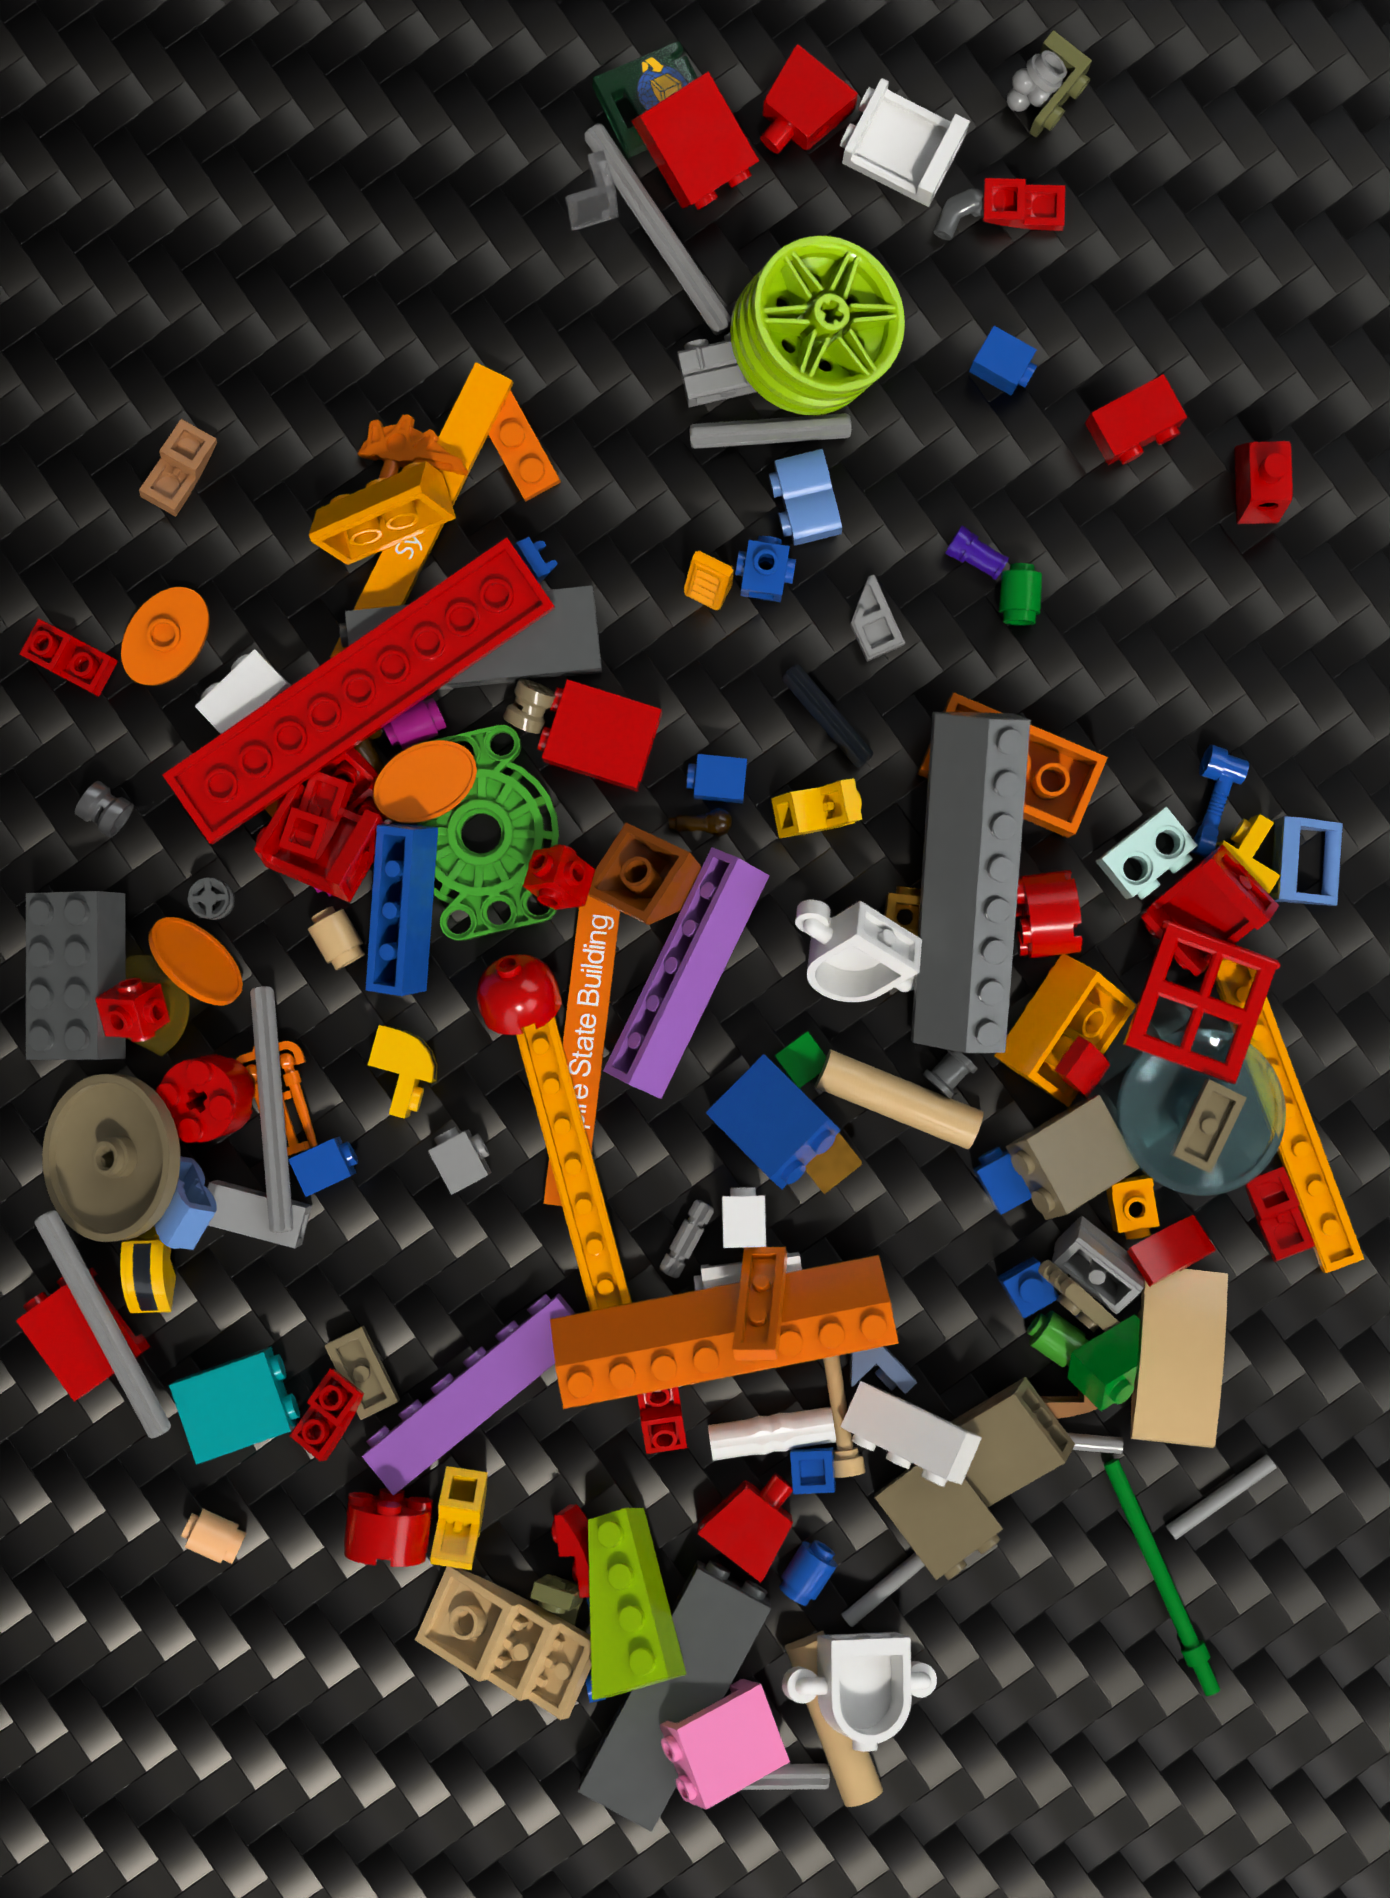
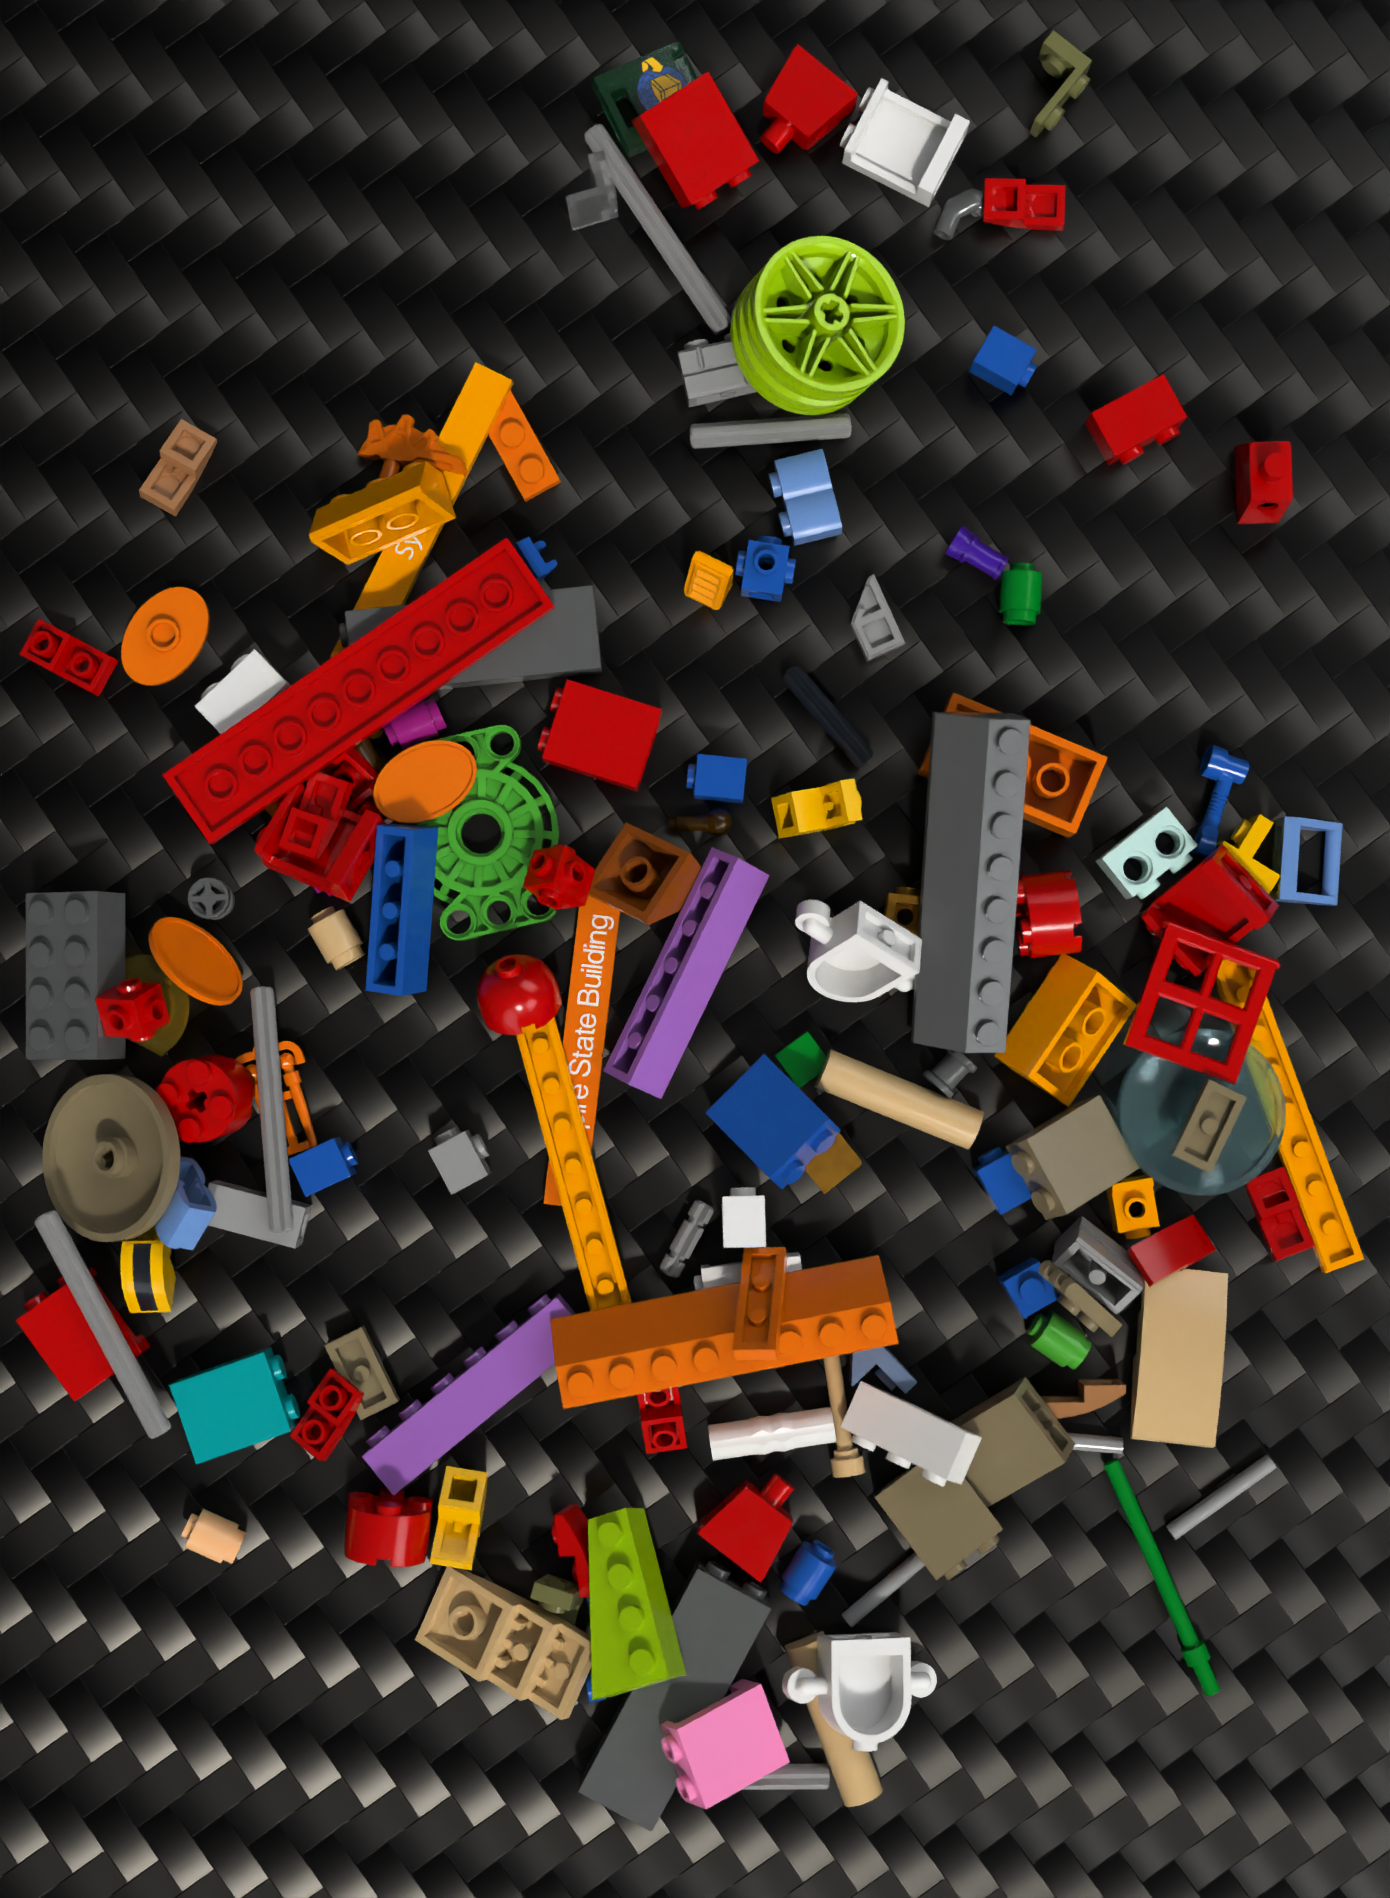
(104, 809): flat silver wheel -> none
(411, 1059): yellow brick -> none
(529, 706): dark tan wheel -> none
(813, 1470): blue tile -> none
(1036, 82): light grey piece -> none
(1082, 1067): red slope -> none
(1107, 1364): green slope -> none

